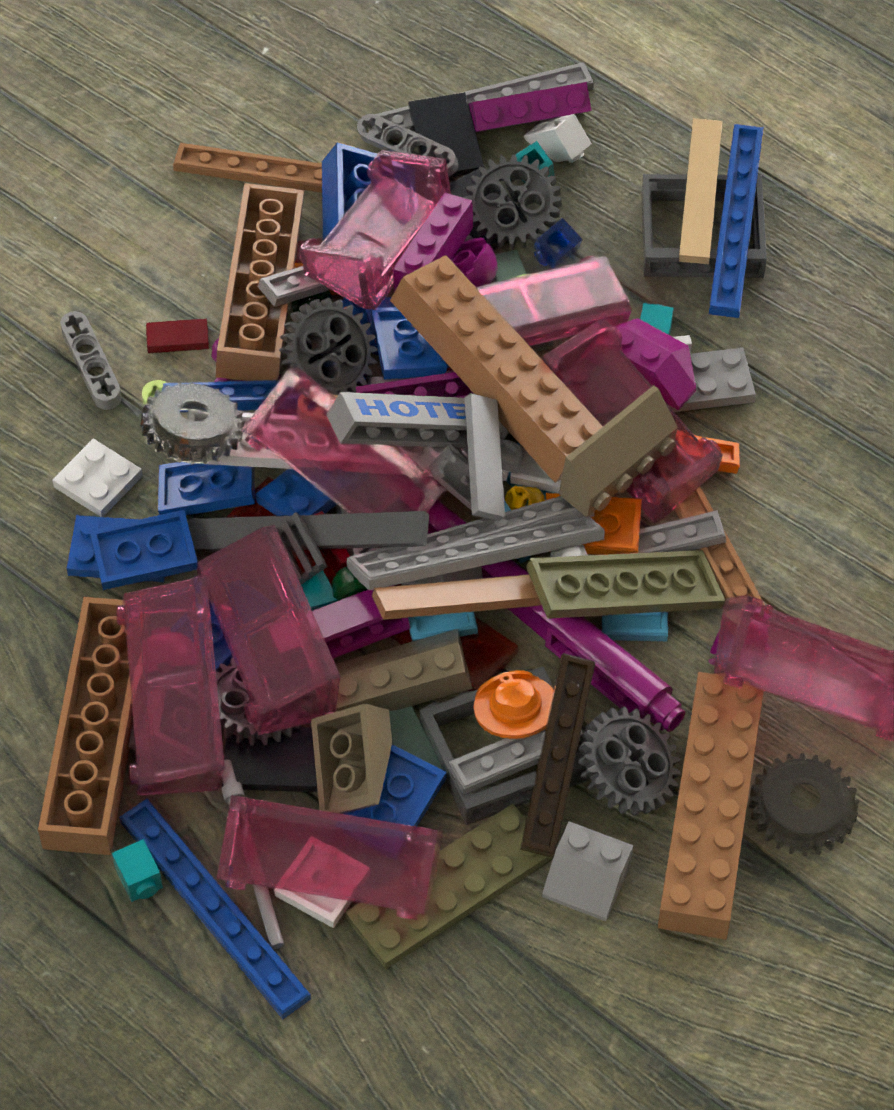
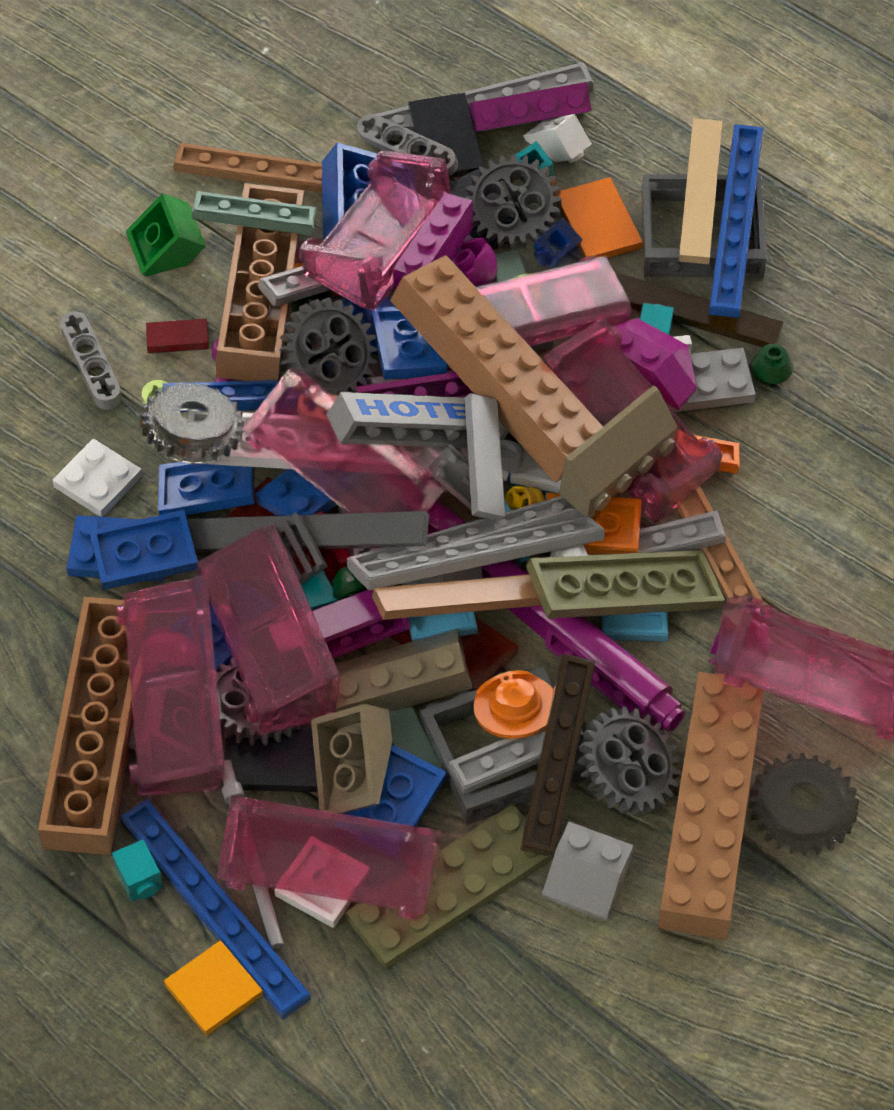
(165, 236): none -> green slope
(213, 988): none -> light orange tile
(254, 213): none -> sand green tile
(600, 219): none -> orange tile
(694, 312): none -> dark brown tile
(772, 364): none -> dark green cone

